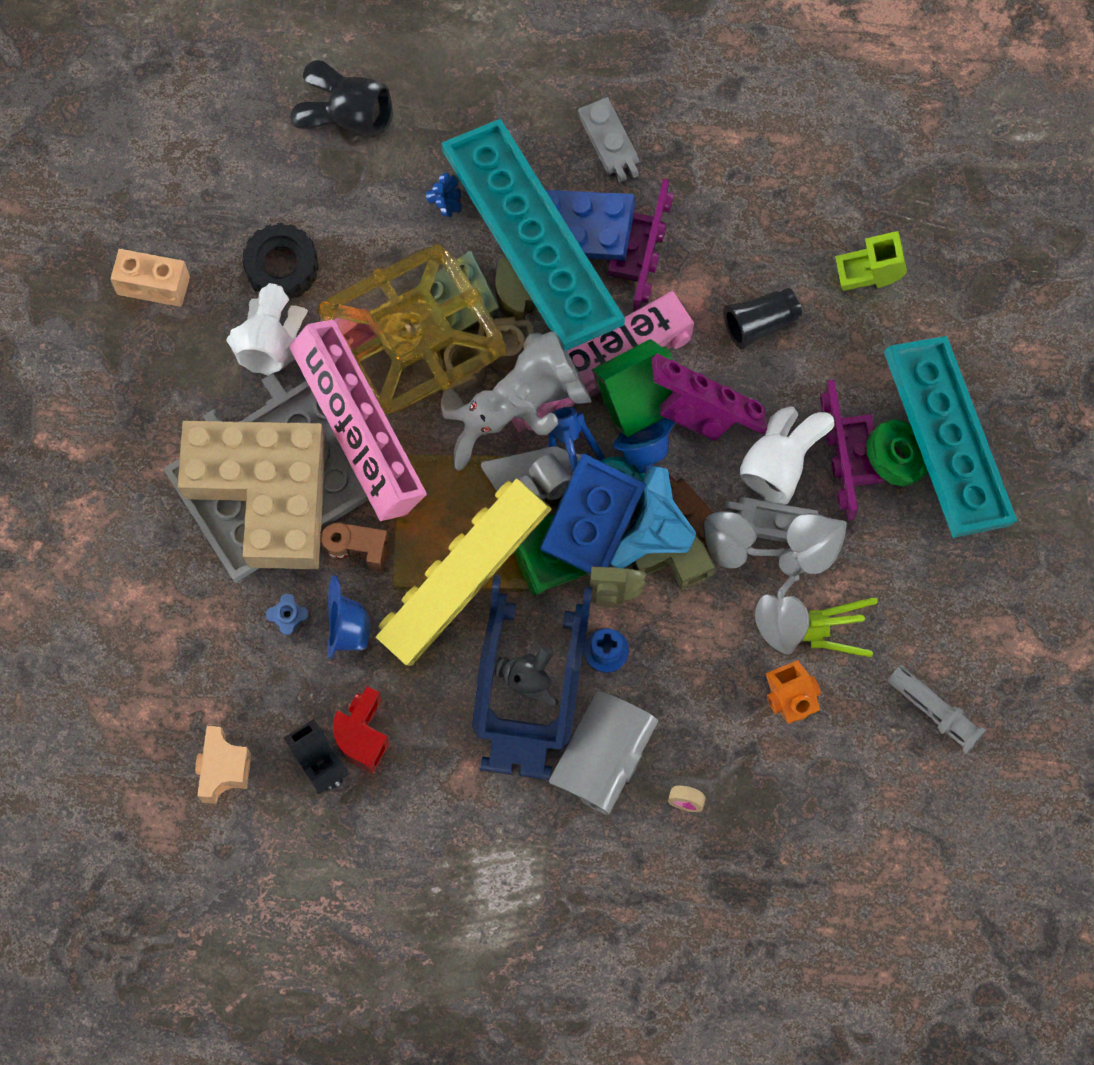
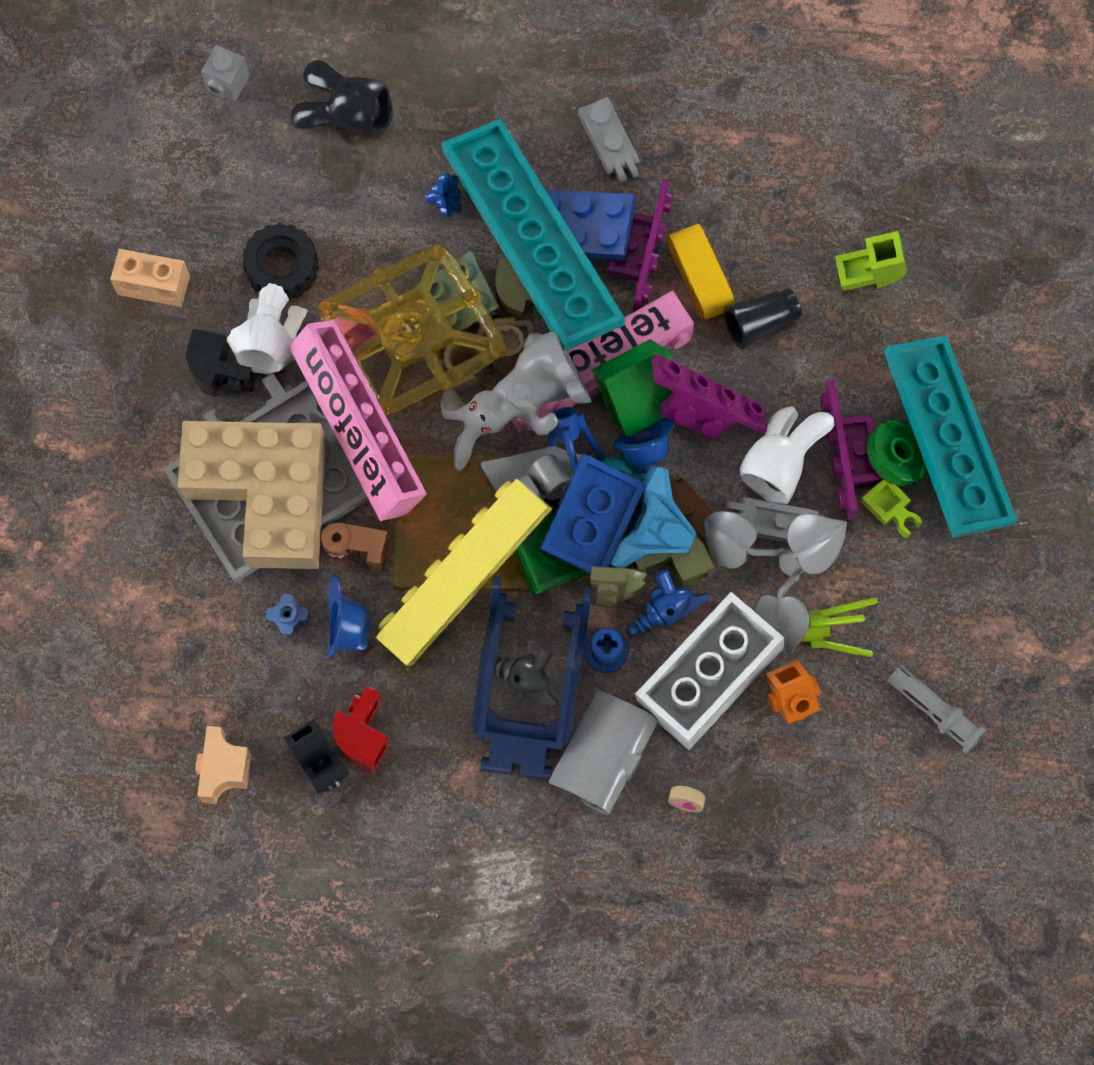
(208, 365): none -> black brick
(225, 73): none -> light grey brick
(667, 605): none -> blue piece
(700, 271): none -> yellow beam
(710, 670): none -> white brick
(889, 503): none -> lime plate

